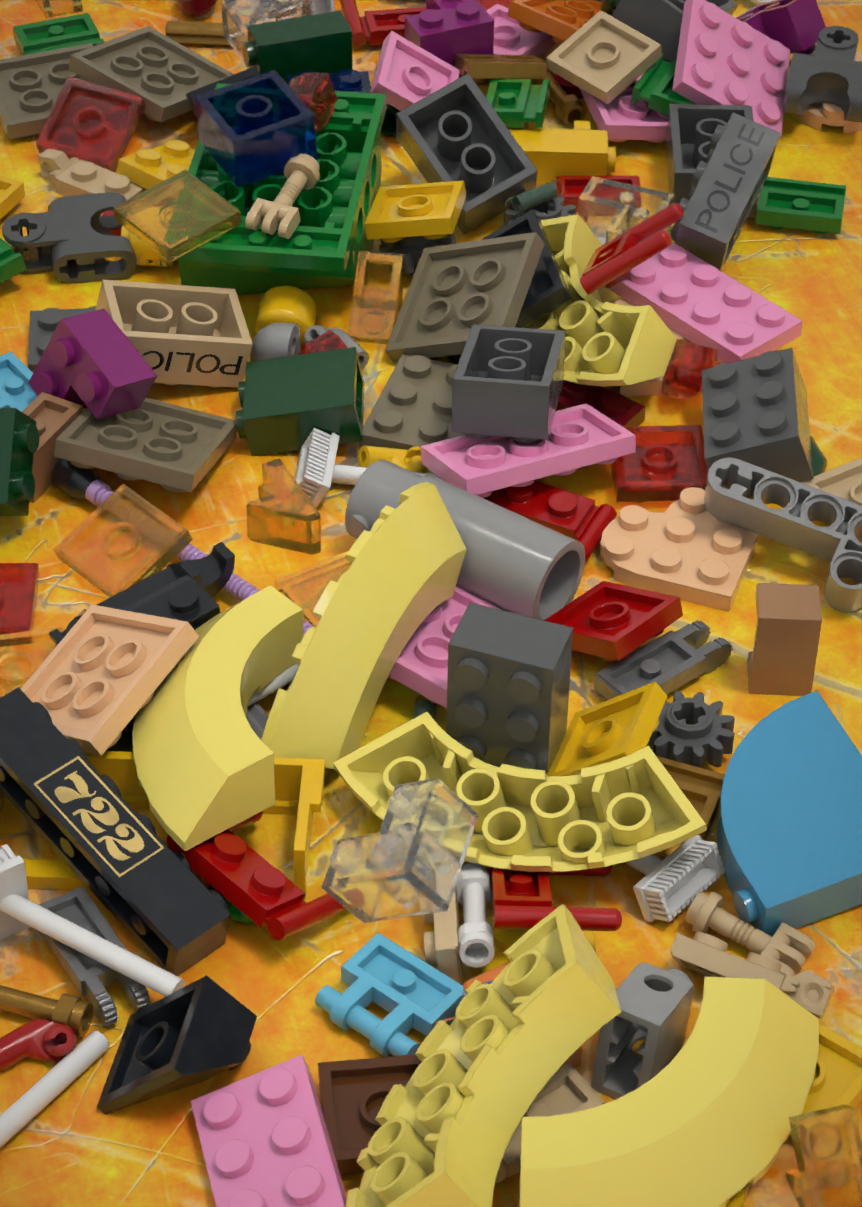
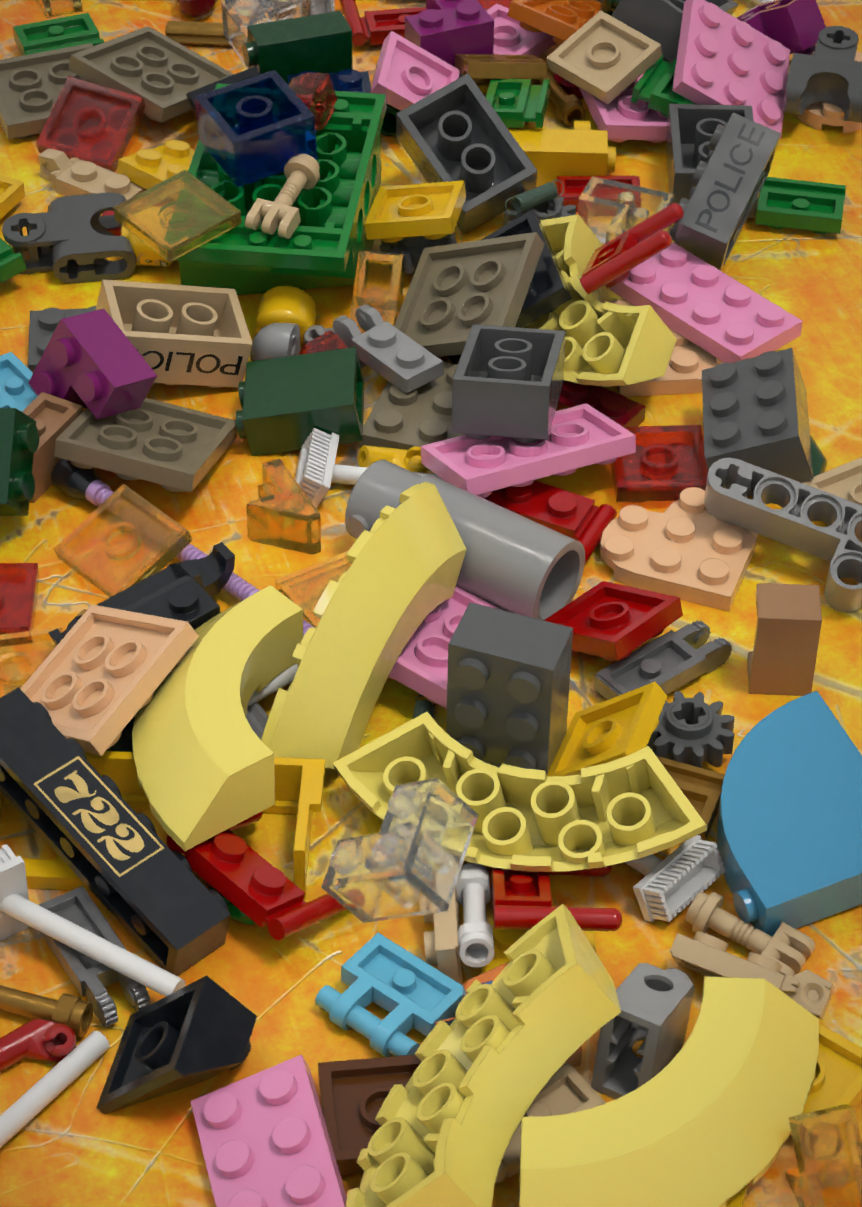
(388, 350): none -> light grey hinge
(685, 369): clear red piece -> none

